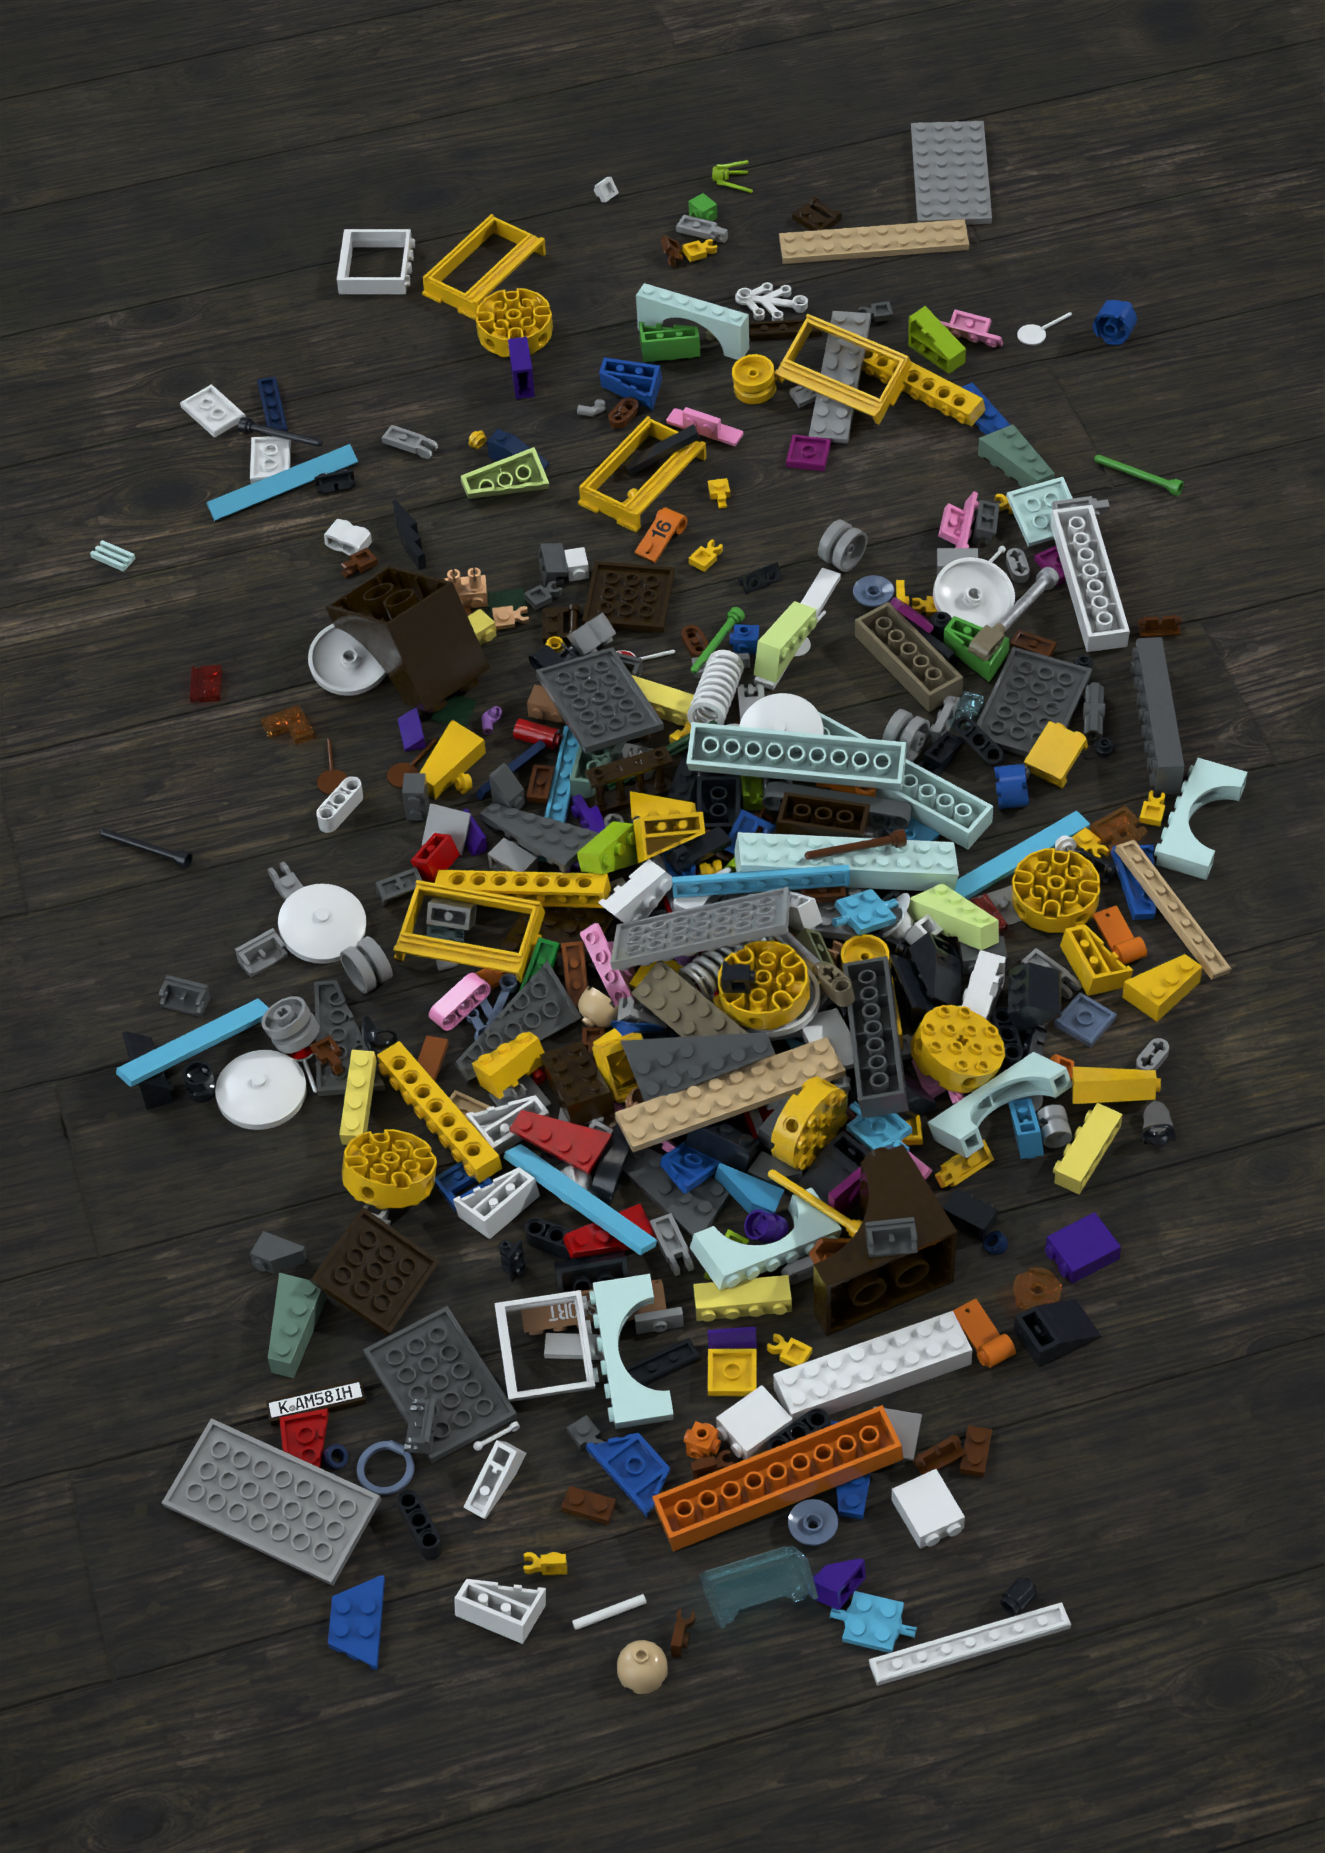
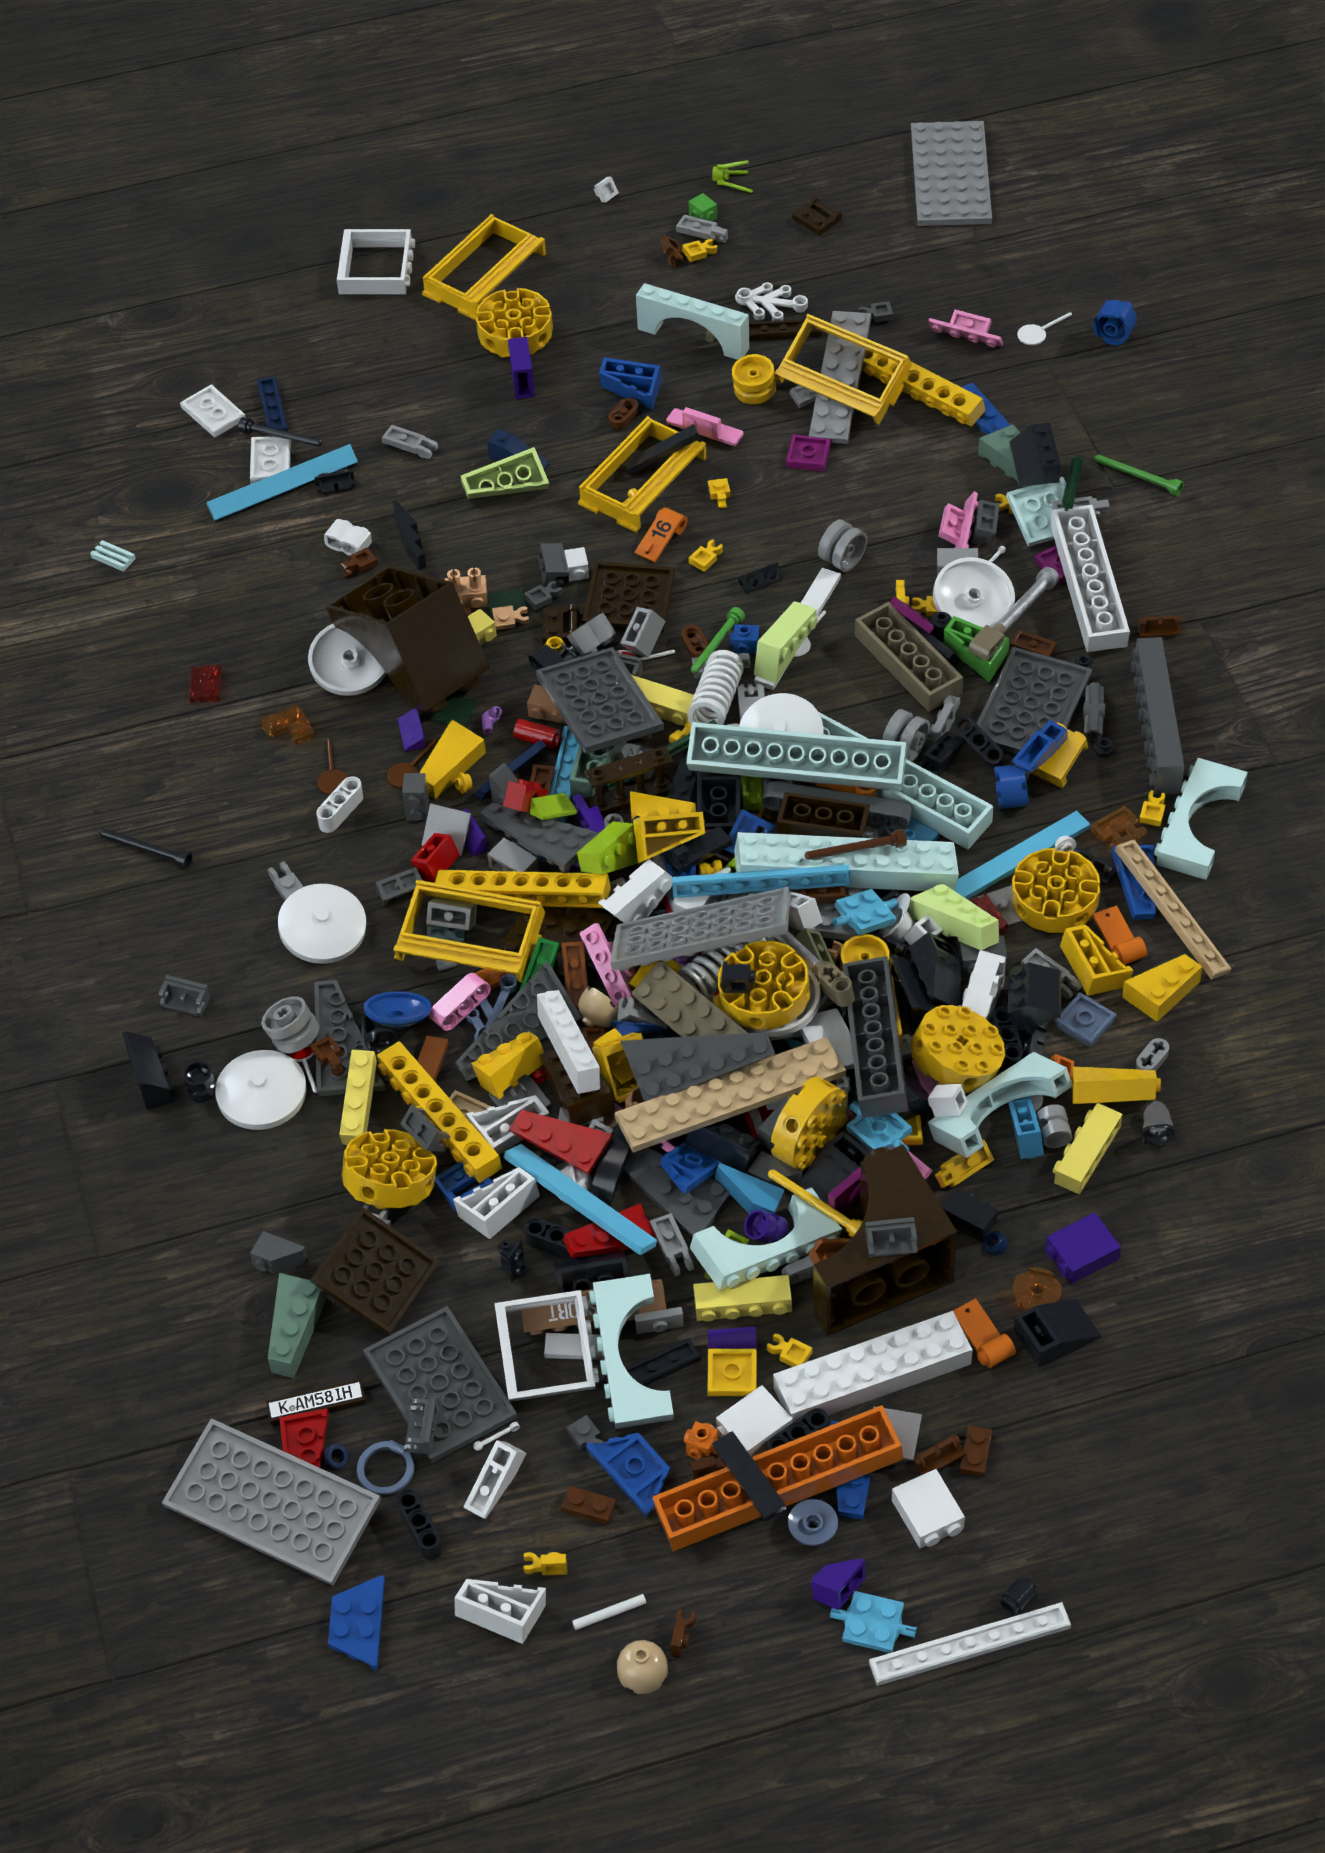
(192, 1043): medium azure tile -> none
(261, 952): light grey hinge -> none
(366, 965): light grey wheel -> none
(397, 1009): none -> blue dish
(423, 1130): none -> dark grey hinge
(477, 439): yellow plate -> none
(520, 794): none -> red brick
(552, 806): none -> lime slope
(568, 1041): none -> white brick
(592, 411): light grey arm -> none
(642, 632): none -> light grey brick
(668, 343): bright green wedge -> none
(749, 1476): none -> black tile
(757, 1581): clear light blue windscreen -> none
(873, 241): tan plate -> none
(873, 591): sand blue dish -> none
(935, 341): lime wedge -> none
(947, 1100): none -> white brick
(969, 705): clear light blue plate -> none
(1021, 564): light grey beam -> none
(1036, 455): none -> black slope
(1041, 746): none -> blue slope
(1072, 483): none -> dark green axle
(1090, 843): yellow plate -> none

